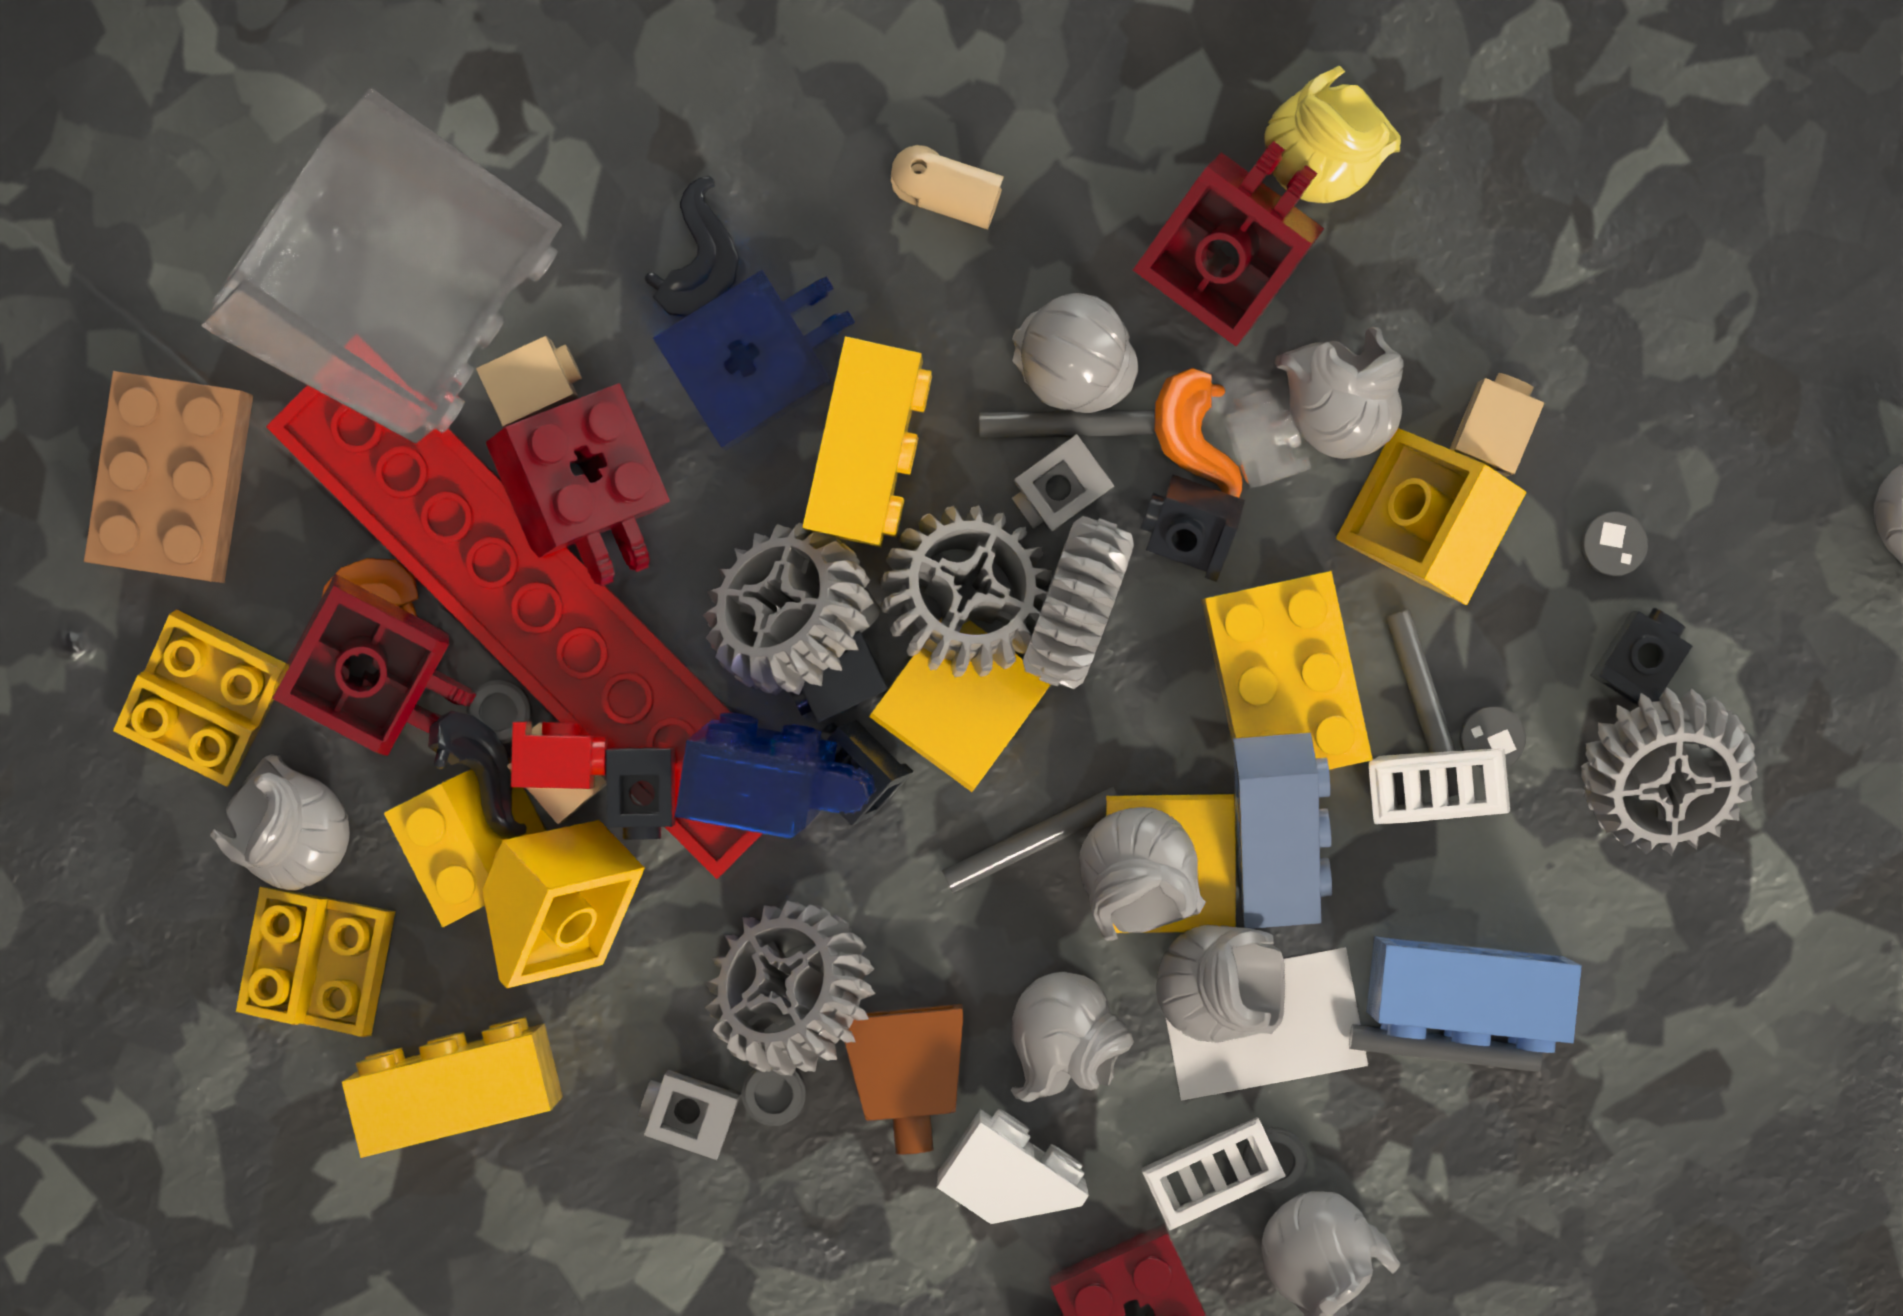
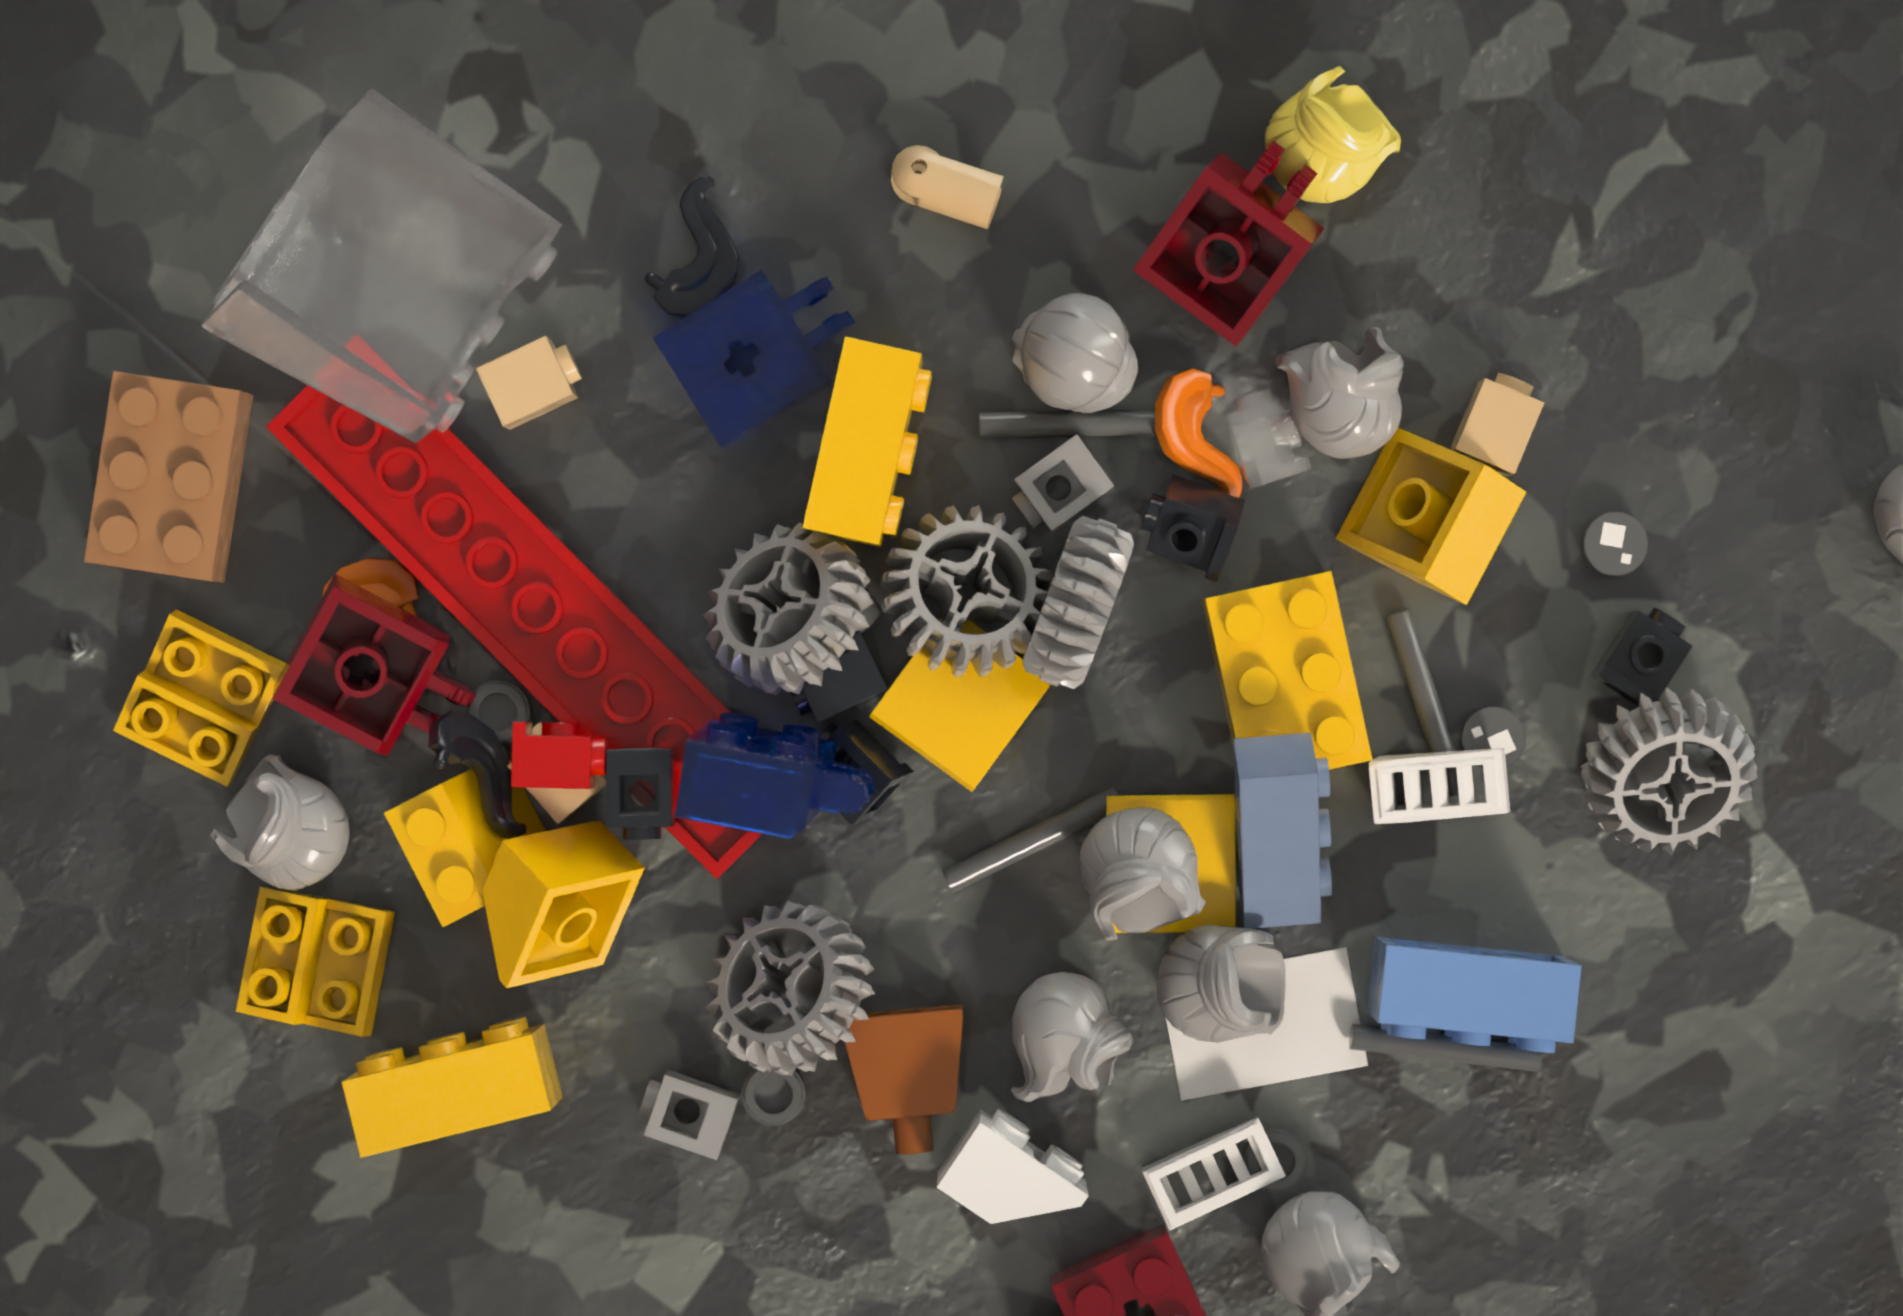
(569, 509): dark red hinge -> none

